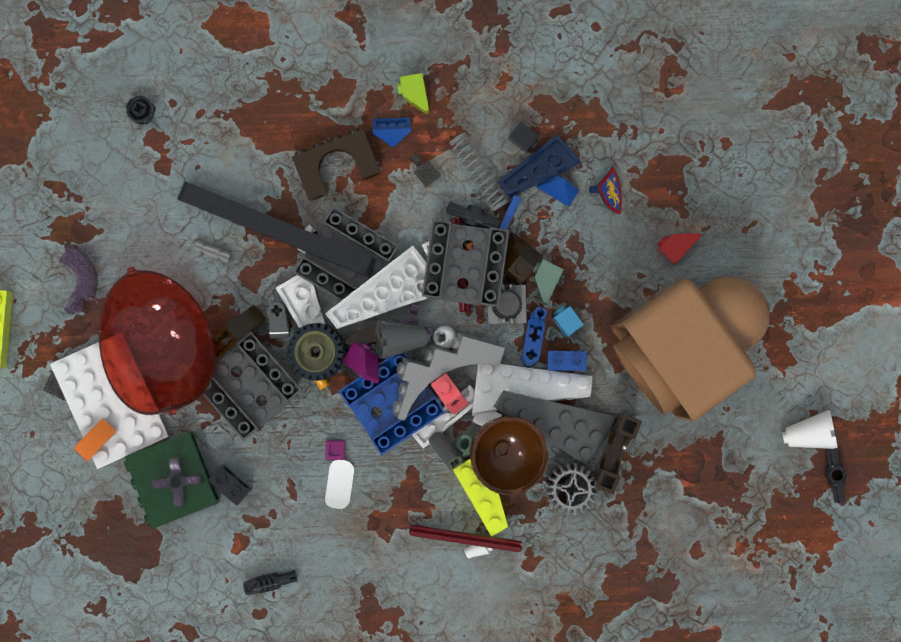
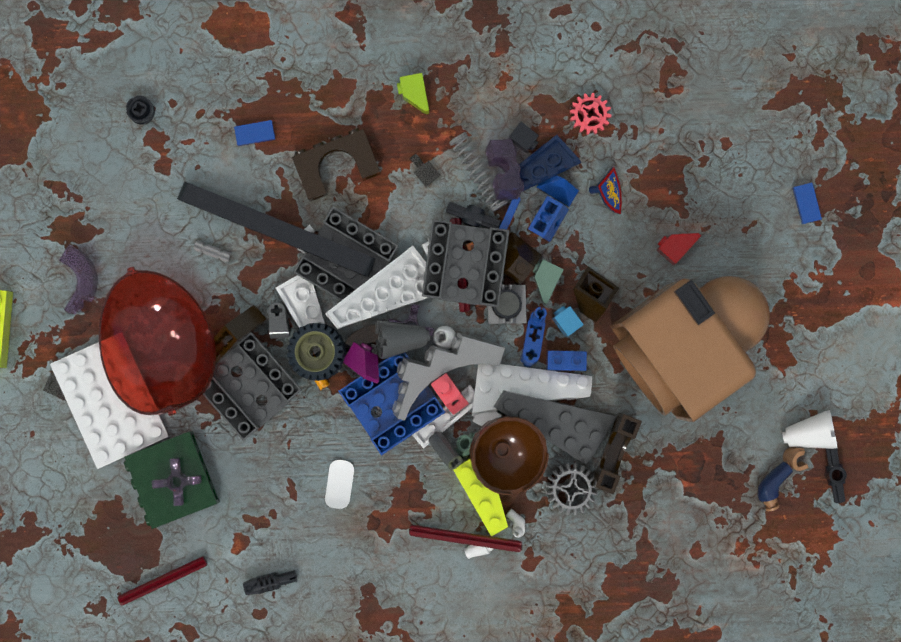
(95, 439): orange slope -> none
(162, 580): none -> dark red axle
(229, 484): black brick -> none
(254, 133): none -> blue tile
(335, 450): magenta tile -> none
(392, 129): blue slope -> none
(503, 155): none -> clear purple arch
(518, 523): none -> white arm
(548, 218): none -> blue brick
(594, 294): none -> dark brown slope
(597, 117): none -> coral gear
(694, 302): none -> black tile
(769, 487): none -> piece
(807, 203): none -> blue tile

